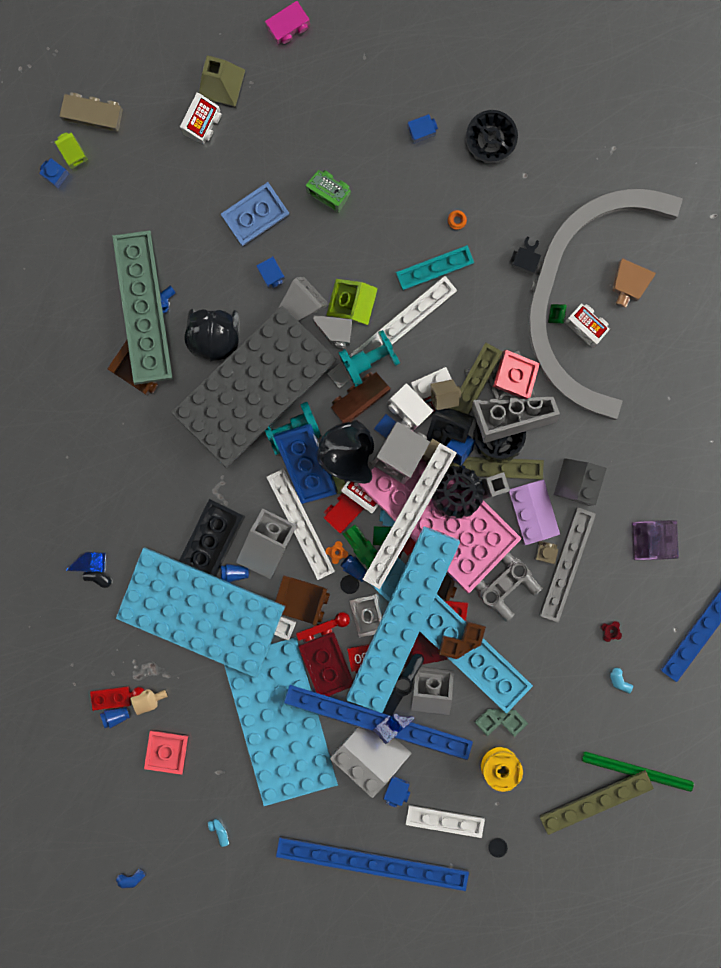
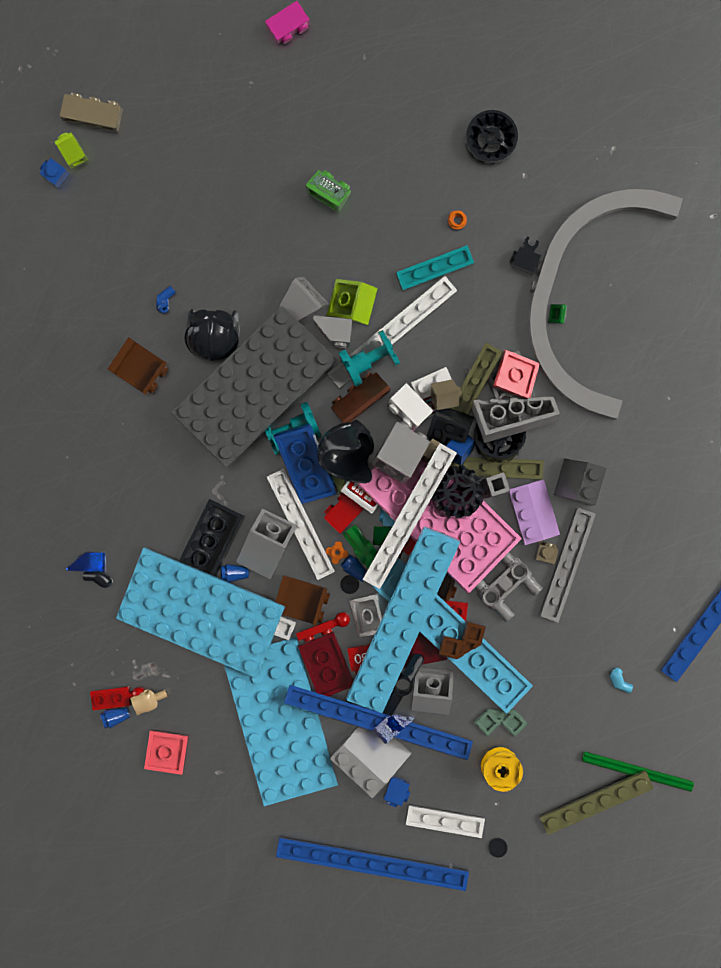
(130, 882): blue arm -> none
(142, 307): sand green plate -> none
(200, 119): slope -> none
(220, 830): medium azure arm -> none
(221, 81): olive slope -> none
(255, 214): medium blue plate -> none
(271, 273): blue brick -> none
(385, 426): blue brick -> none
(422, 128): blue brick -> none
(587, 325): slope -> none
(616, 631): dark red plate -> none
(631, 282): medium nougat torso -> none
(655, 540): clear purple slope -> none

